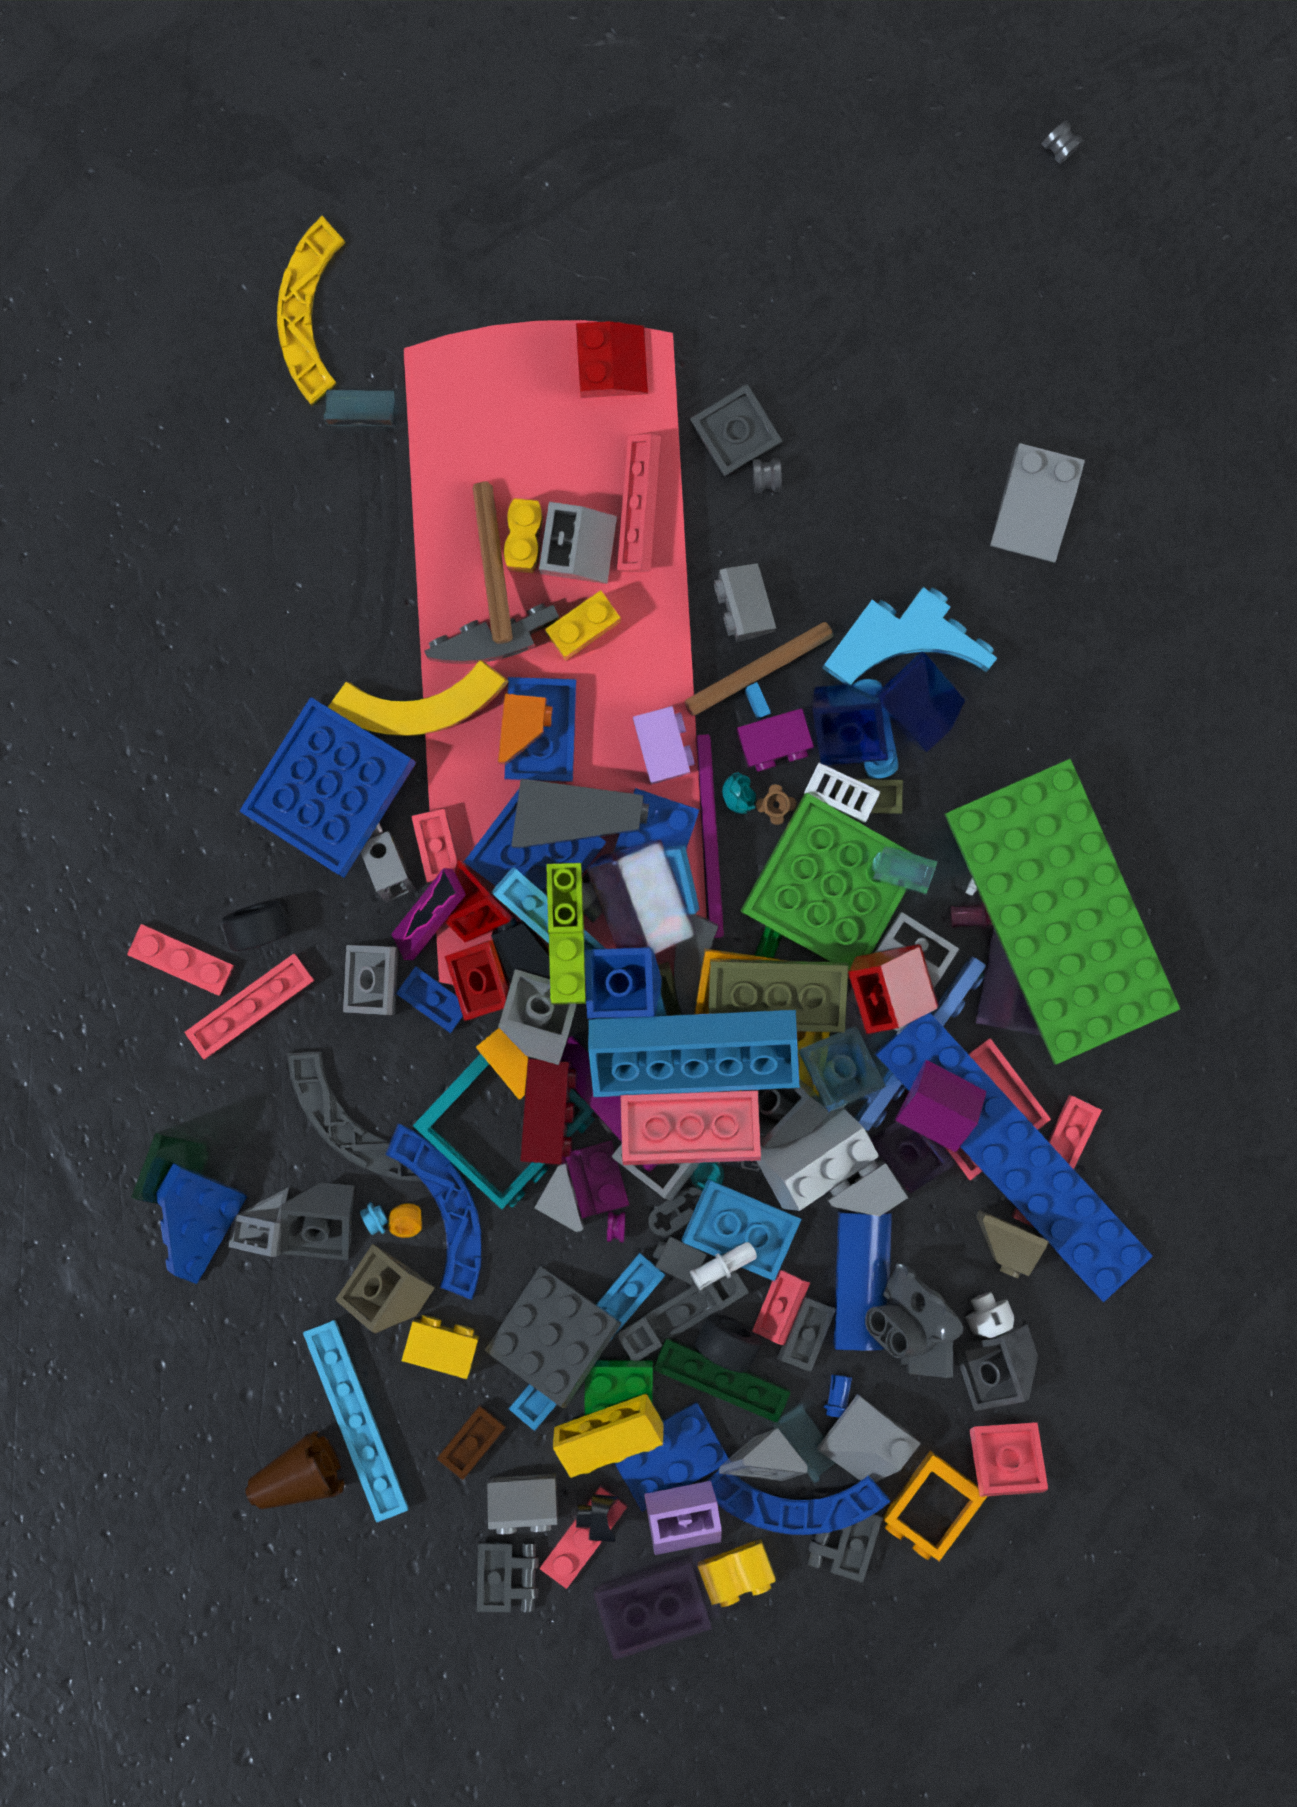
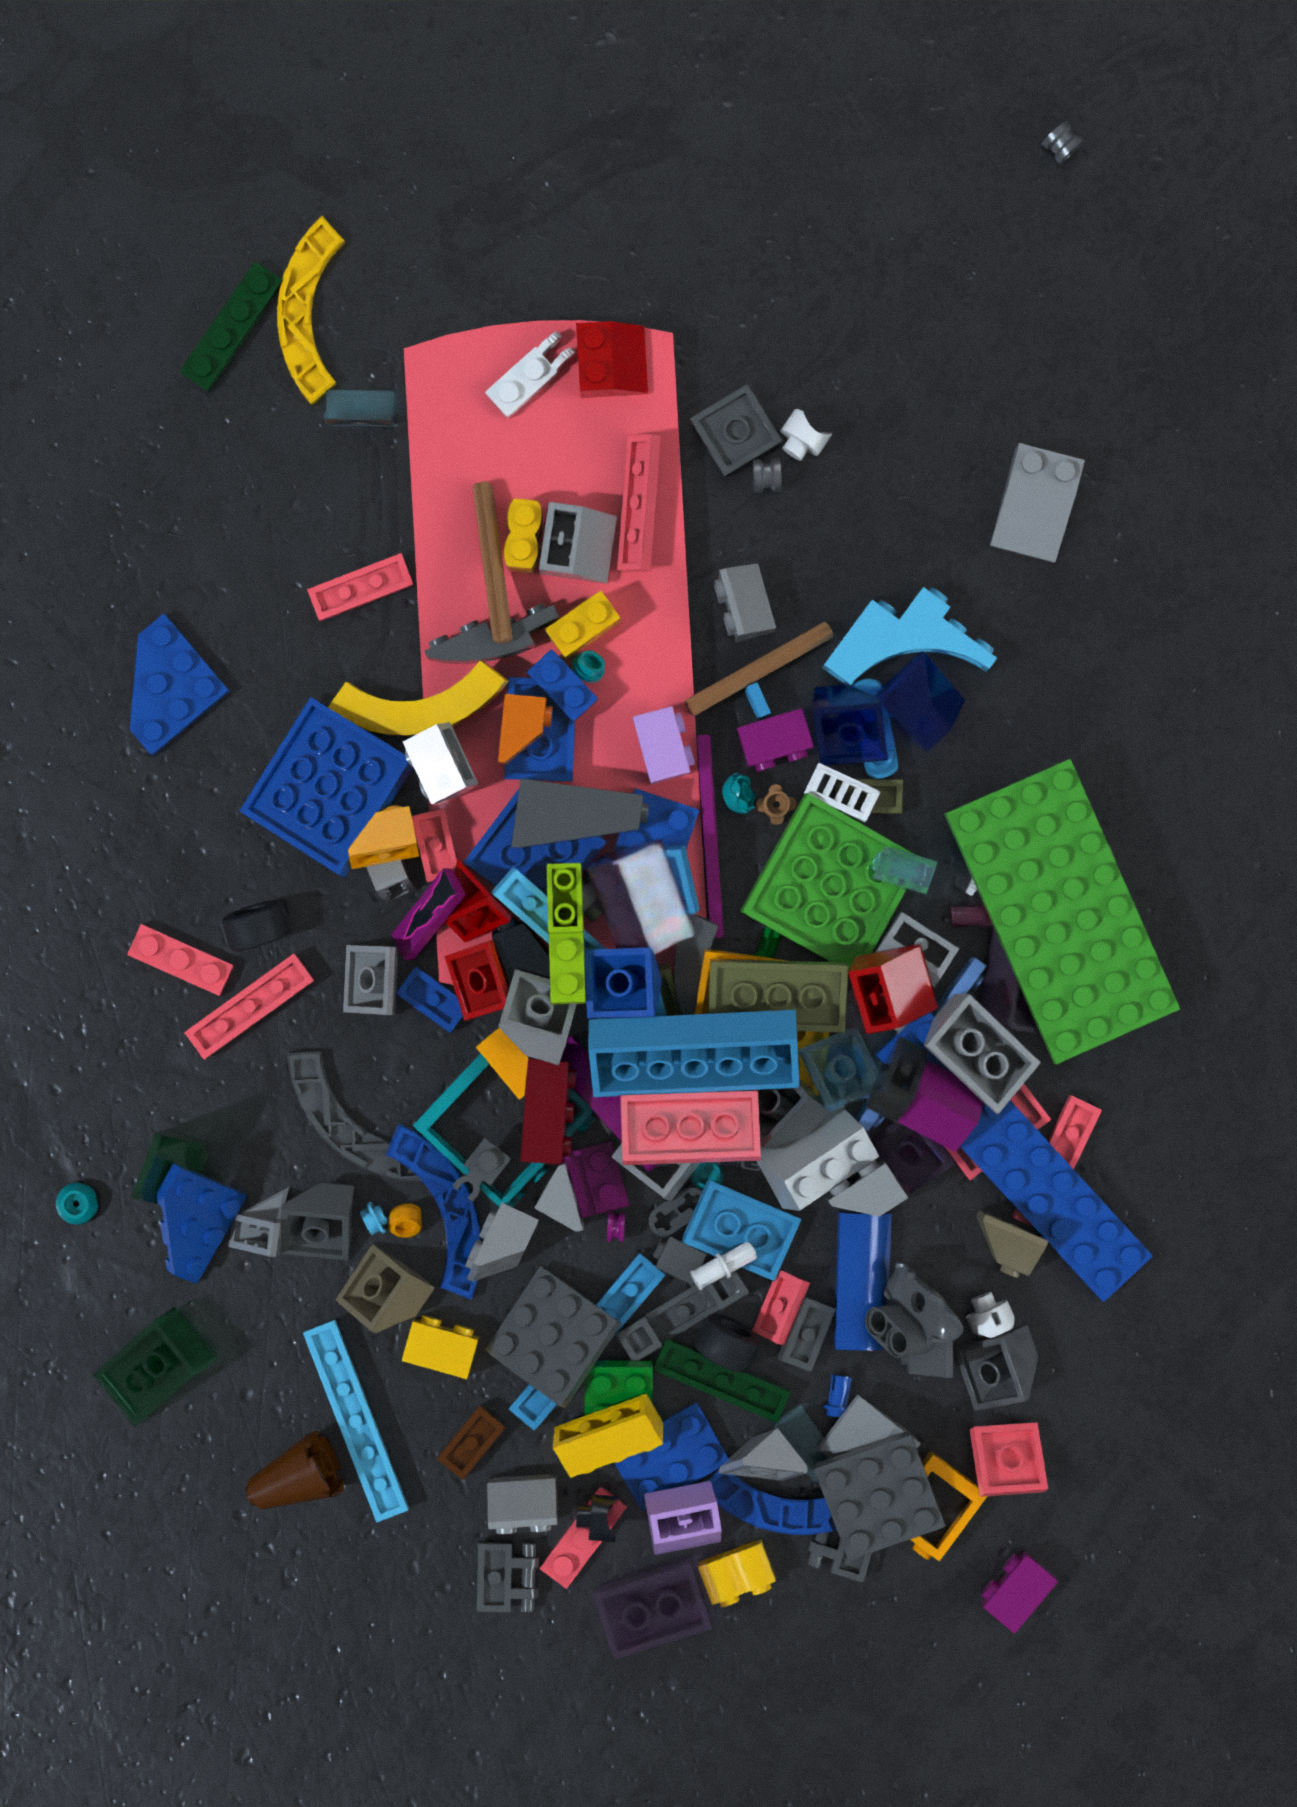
(87, 1203): none -> teal plate
(154, 1366): none -> clear green slope
(169, 685): none -> blue plate
(231, 327): none -> dark green plate
(360, 587): none -> coral plate
(385, 839): none -> light orange slope
(440, 763): none -> slope
(485, 1165): none -> dark grey plate
(505, 1240): none -> light grey slope
(528, 376): none -> white hinge
(562, 685): none -> blue plate
(588, 666): none -> teal plate
(802, 436): none -> white piece
(879, 1495): none -> dark grey plate
(898, 1080): none -> clear smoke slope
(979, 1051): none -> light grey slope
(1017, 1590): none -> magenta brick

